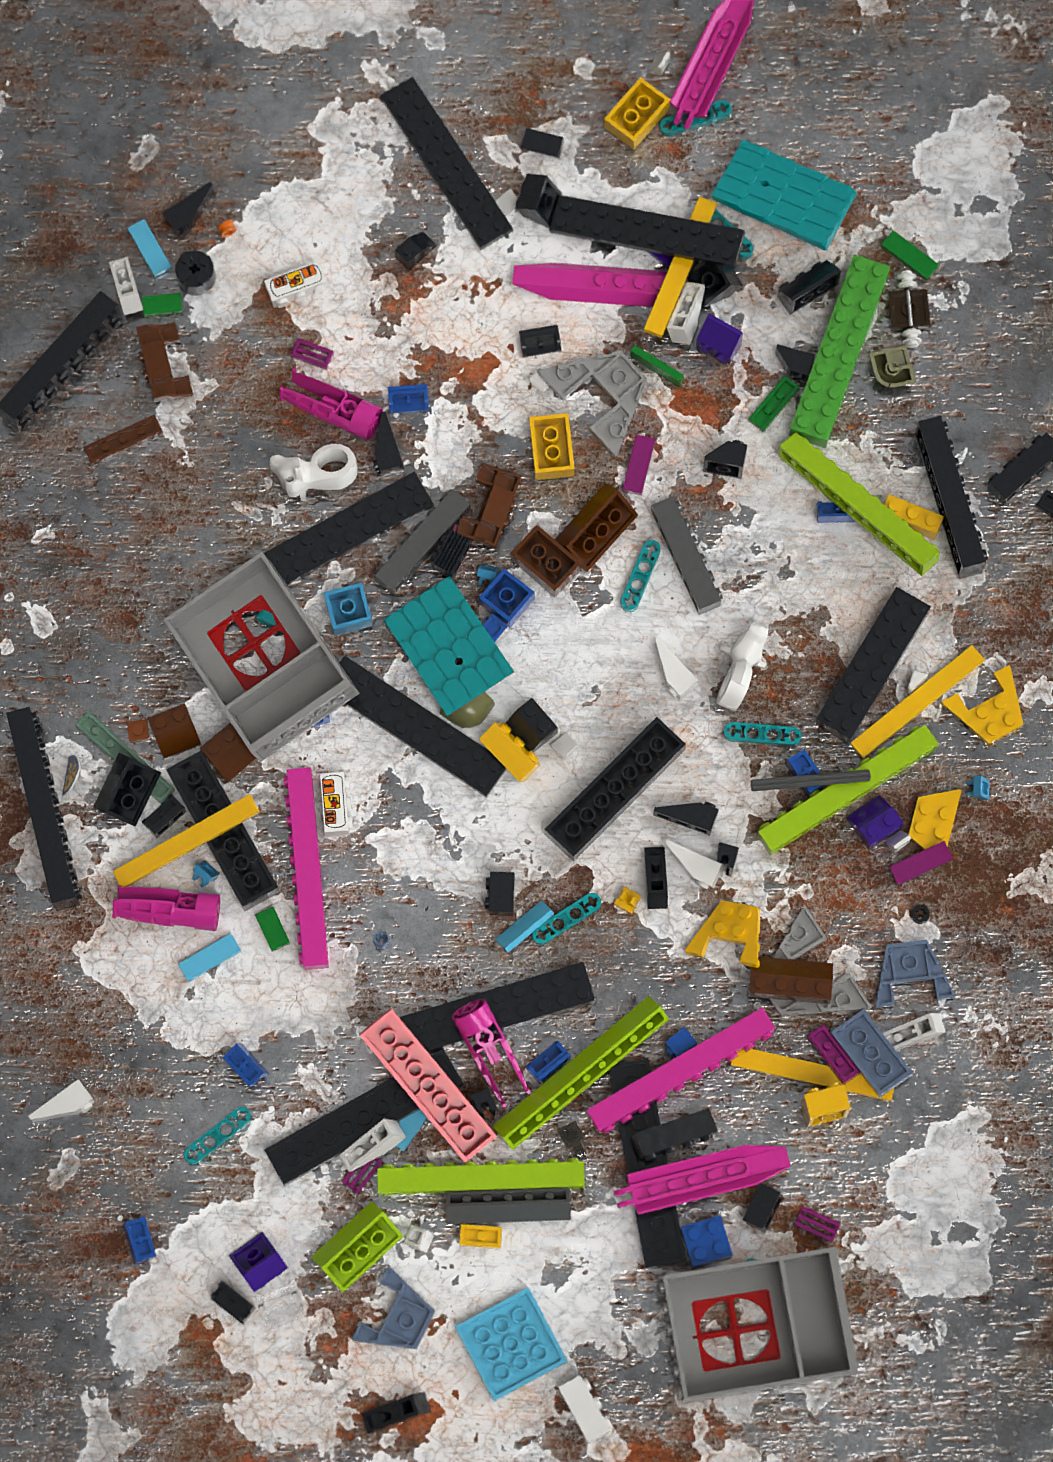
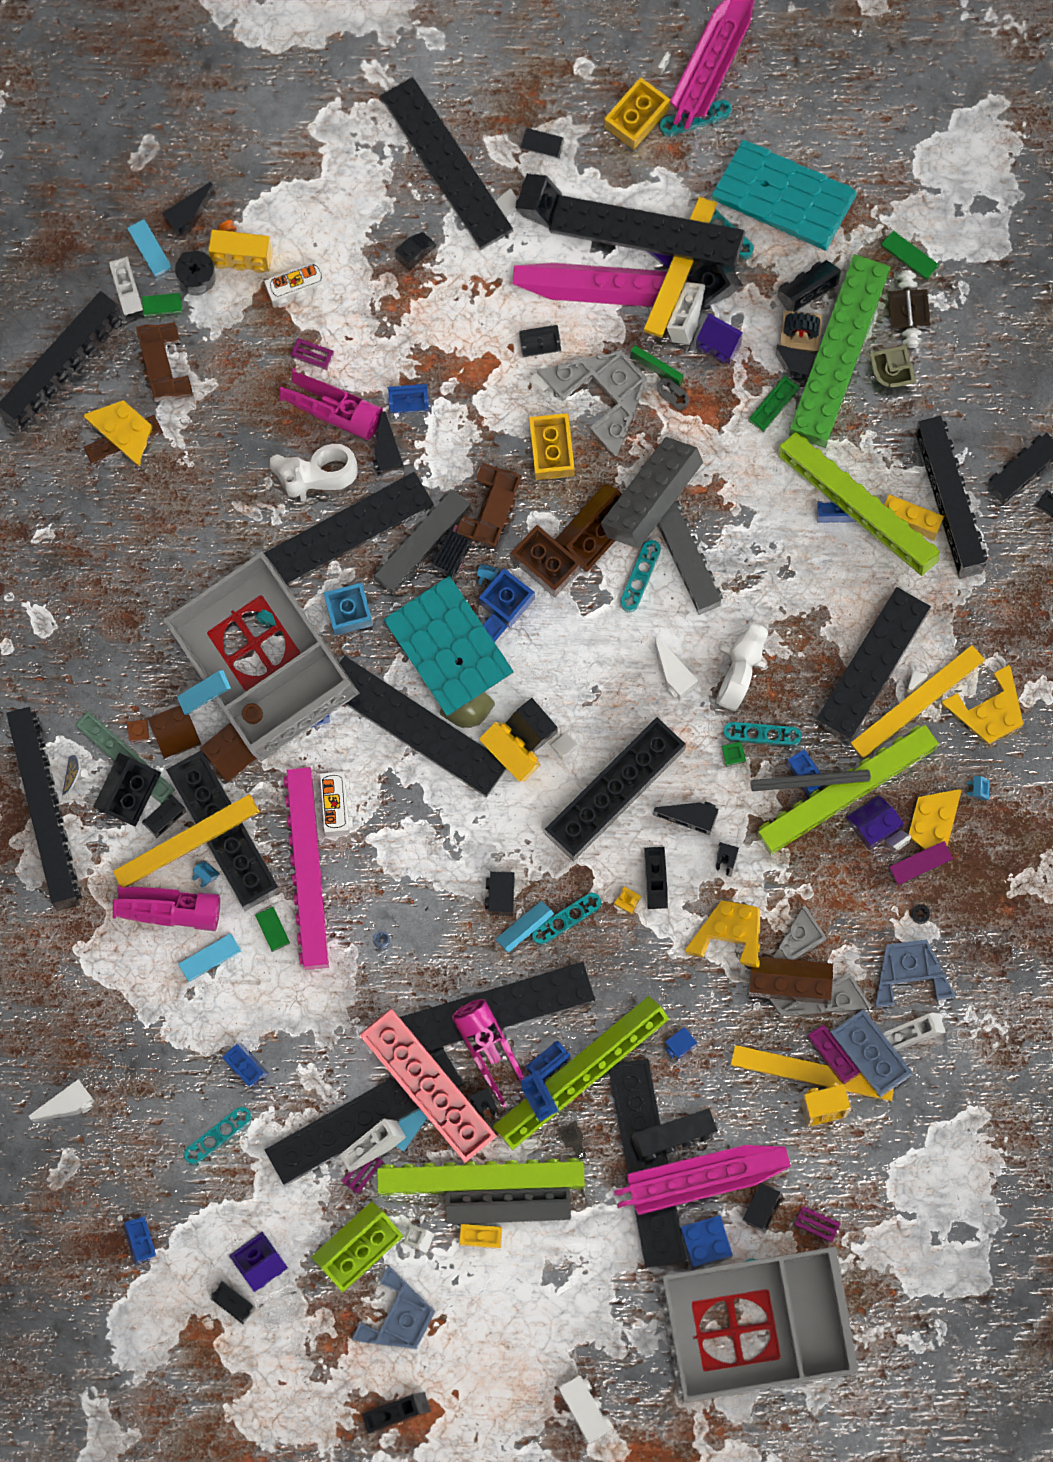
(122, 428): none -> yellow wing
(203, 692): none -> medium azure tile
(240, 251): none -> yellow brick
(252, 713): none -> reddish brown tile
(511, 1344): medium azure plate -> none
(538, 1096): none -> blue hinge
(639, 464): magenta tile -> none
(652, 492): none -> dark grey brick
(670, 397): none -> dark grey beam
(680, 1070): dark pink brick -> none
(700, 867): white slope -> none
(727, 459): black slope -> none
(733, 754): none -> green plate
(801, 331): none -> plate

